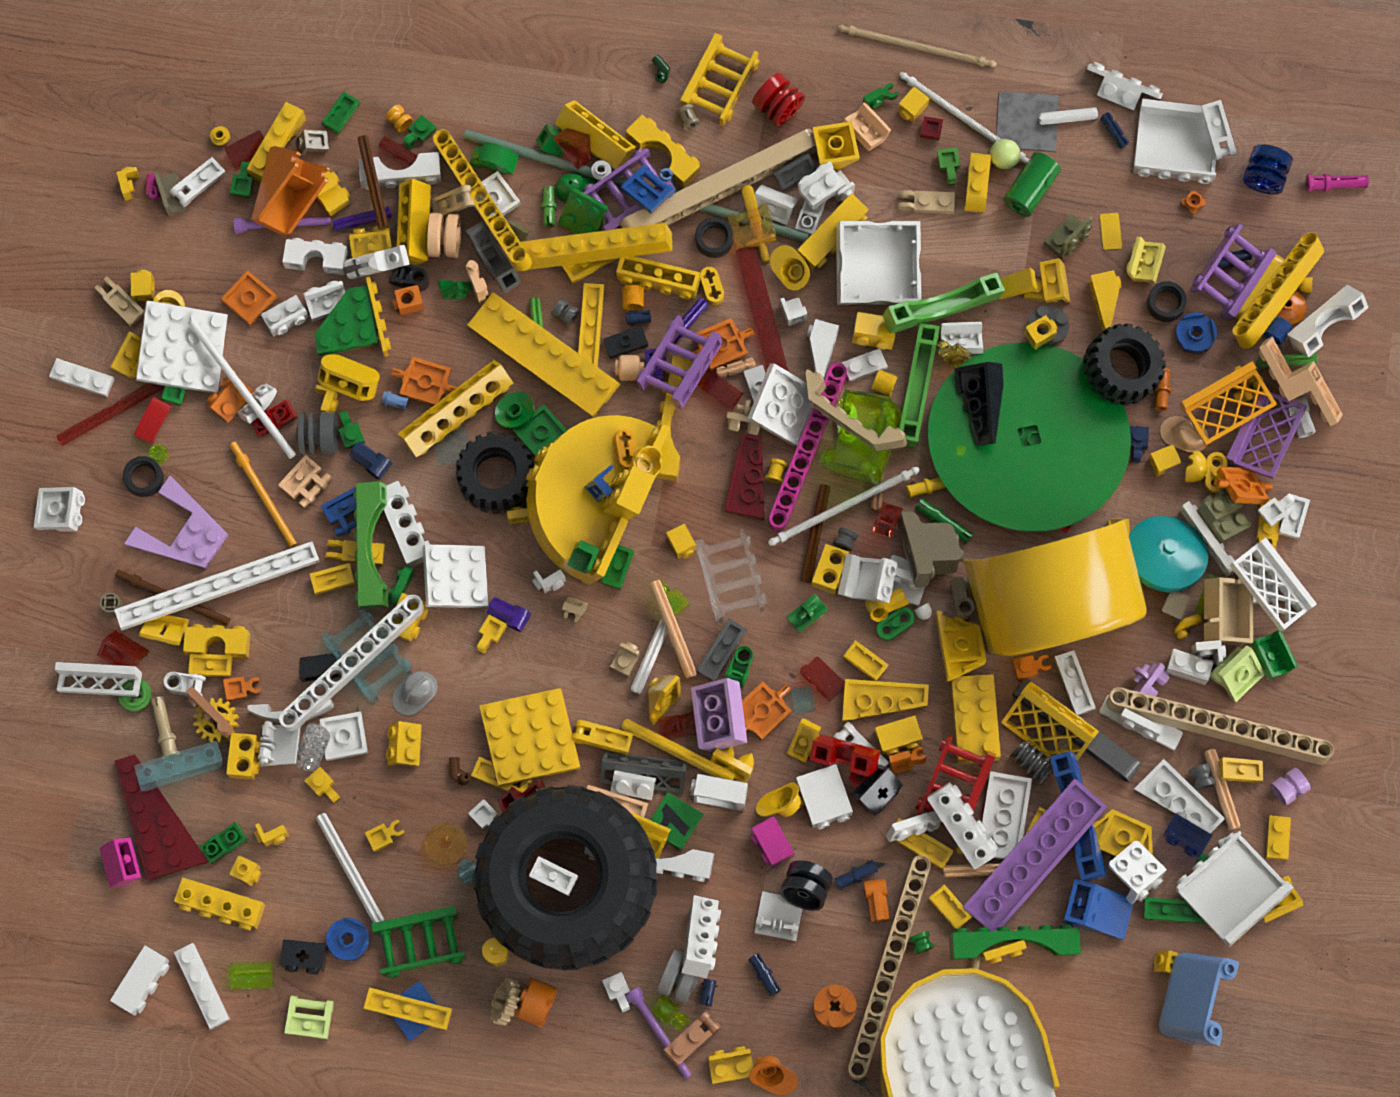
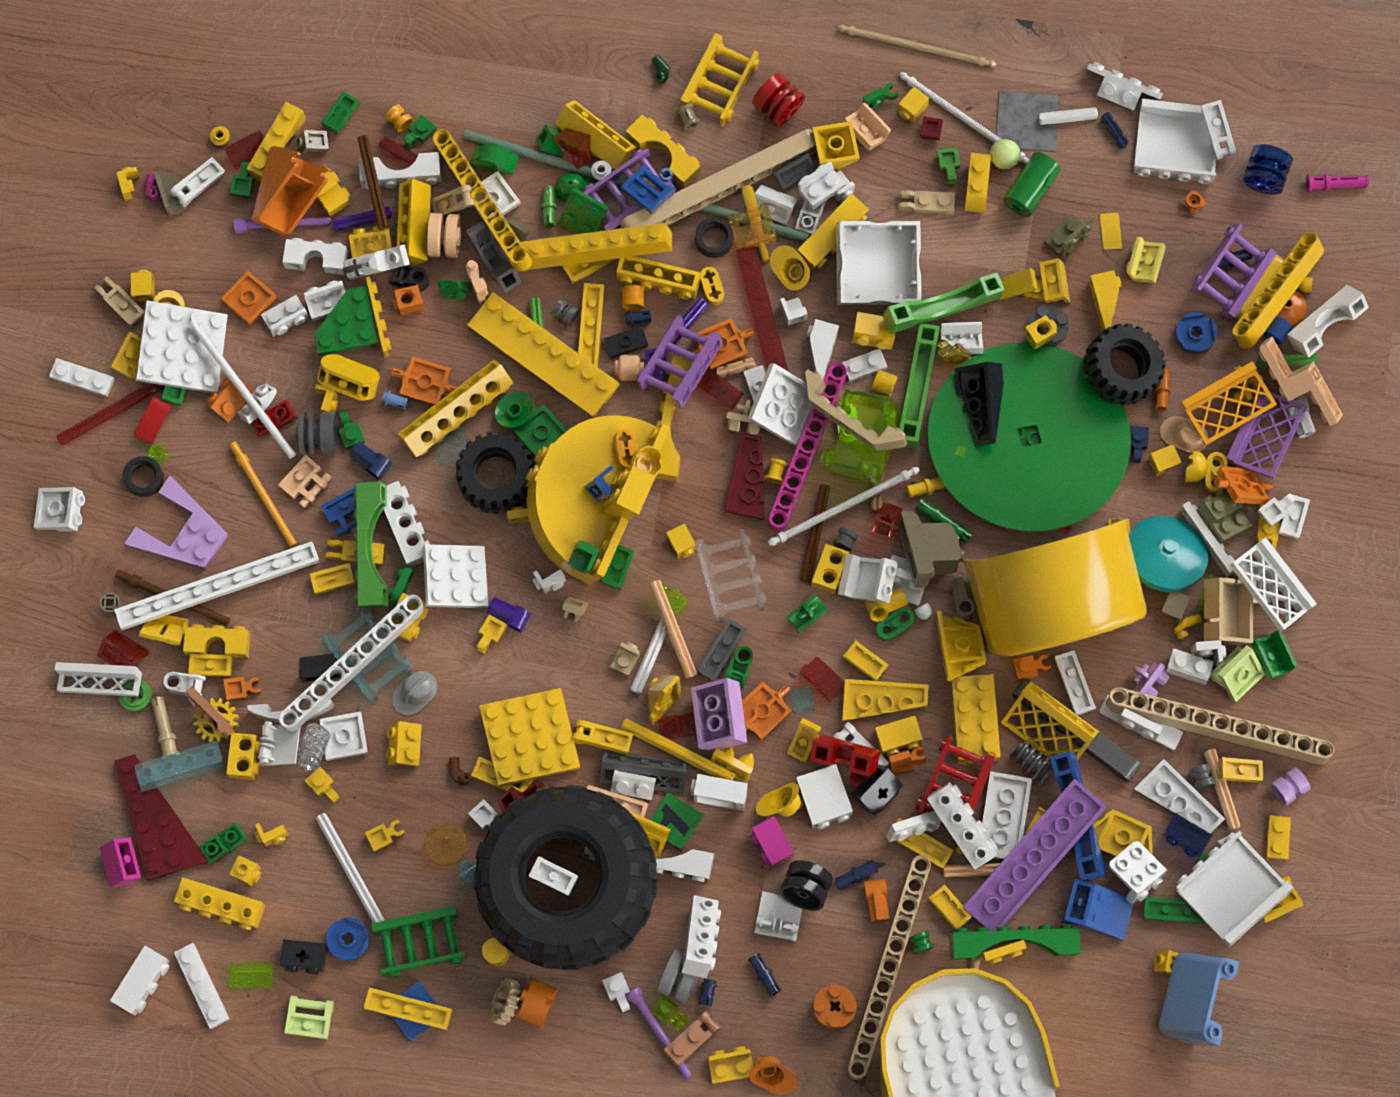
(1166, 316): black tyre -> none

